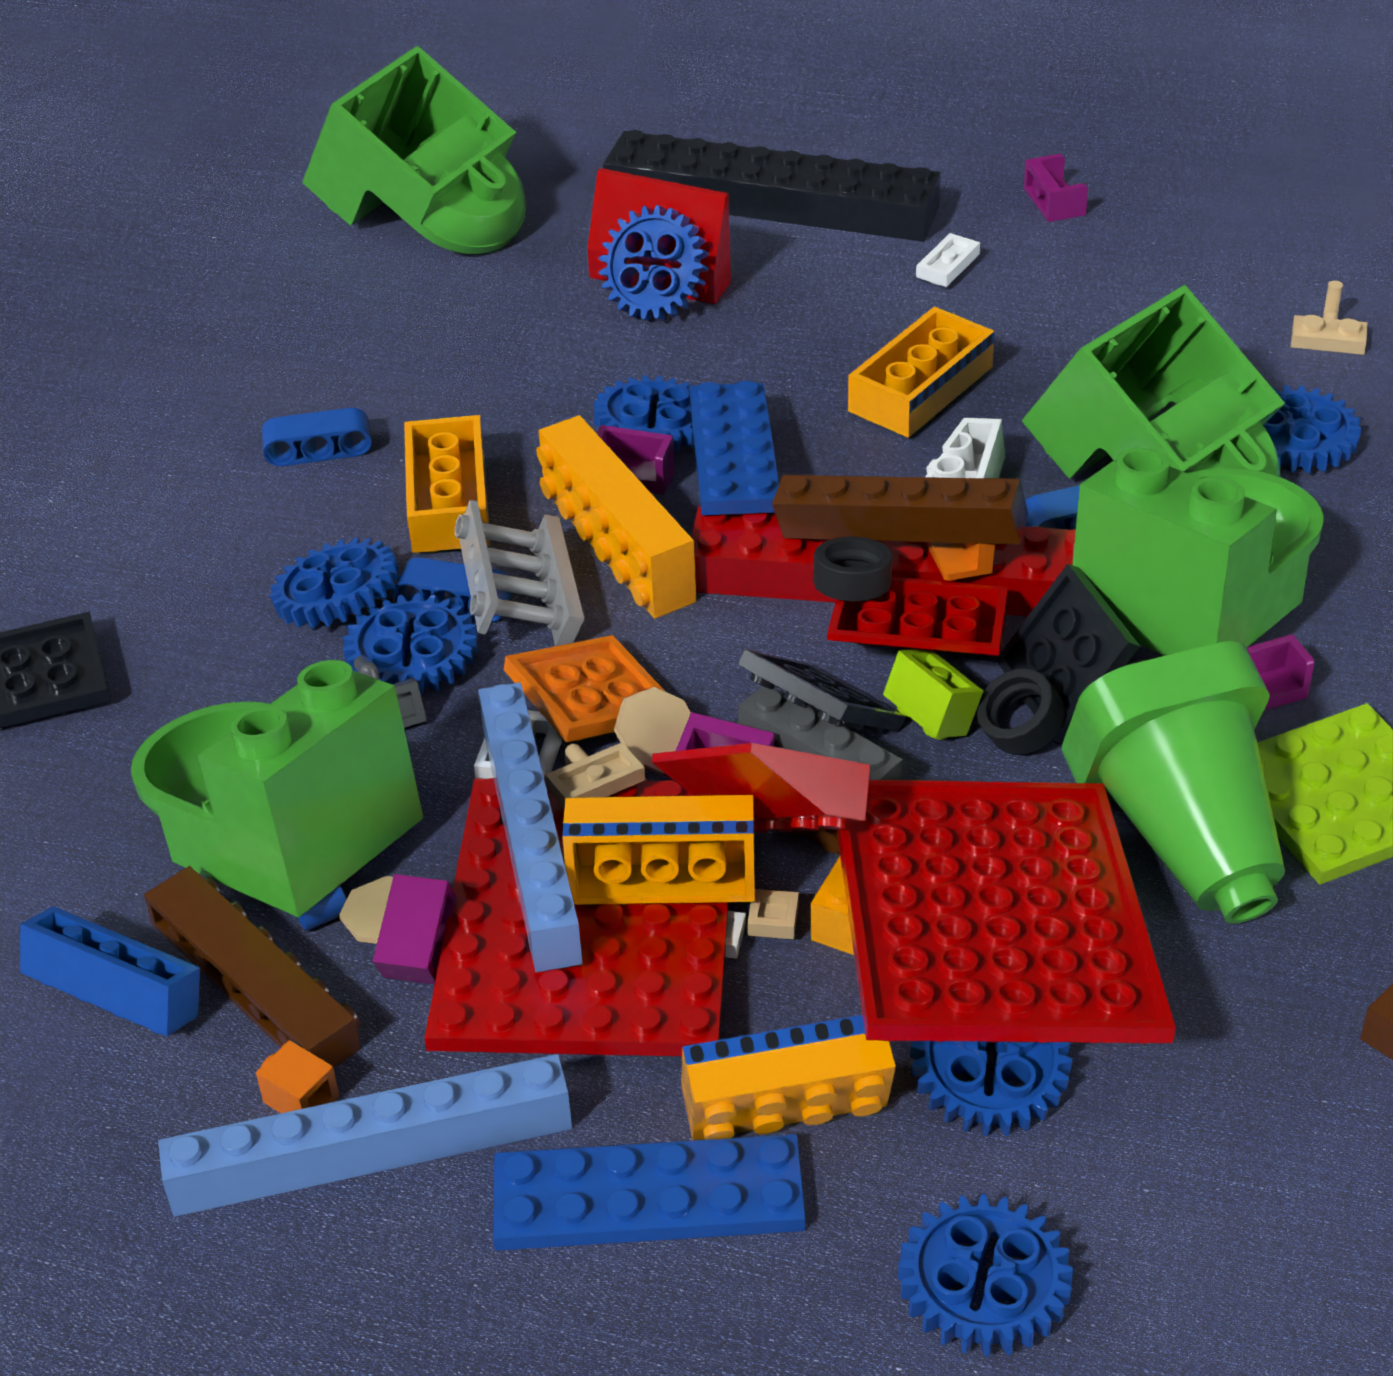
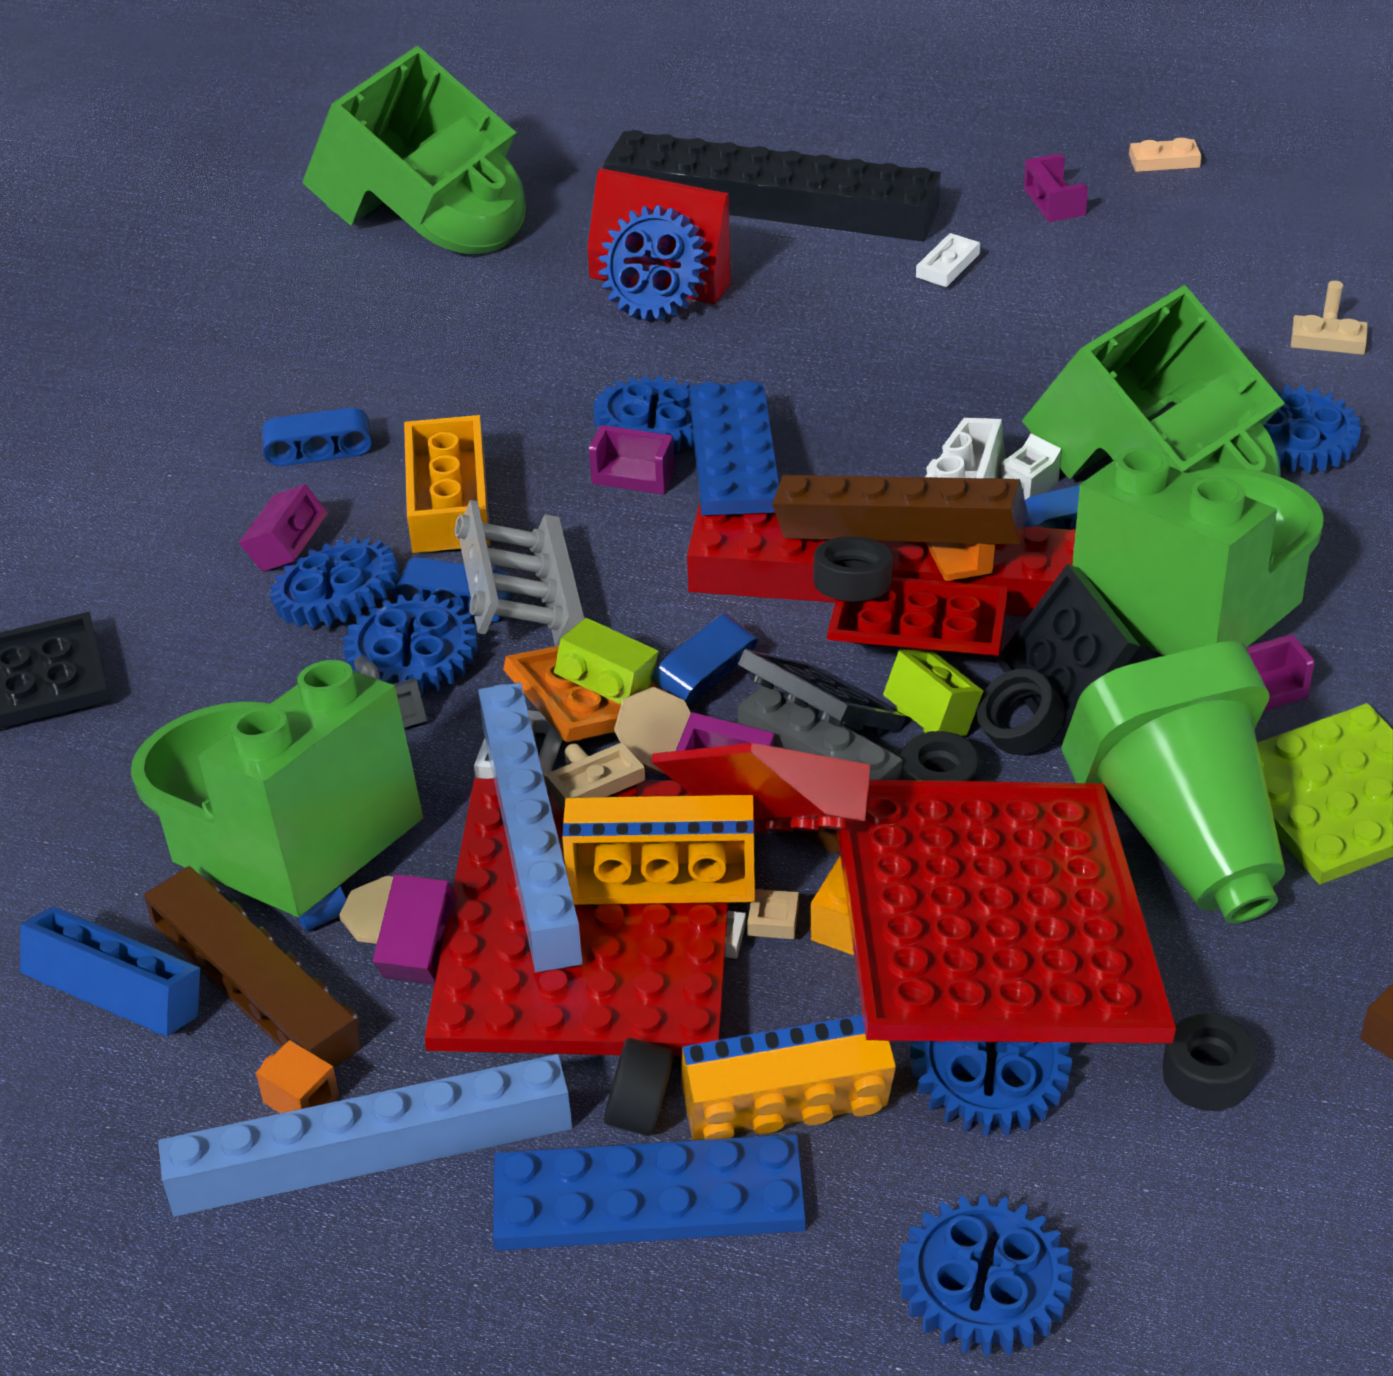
(283, 527): none -> magenta panel
(605, 661): none -> lime brick
(617, 517): light orange brick -> none
(638, 1086): none -> black tyre
(704, 659): none -> blue beam
(920, 371): light orange brick -> none
(940, 758): none -> black tyre
(1035, 465): none -> white window
(1164, 155): none -> light nougat plate
(1204, 1085): none -> black tyre

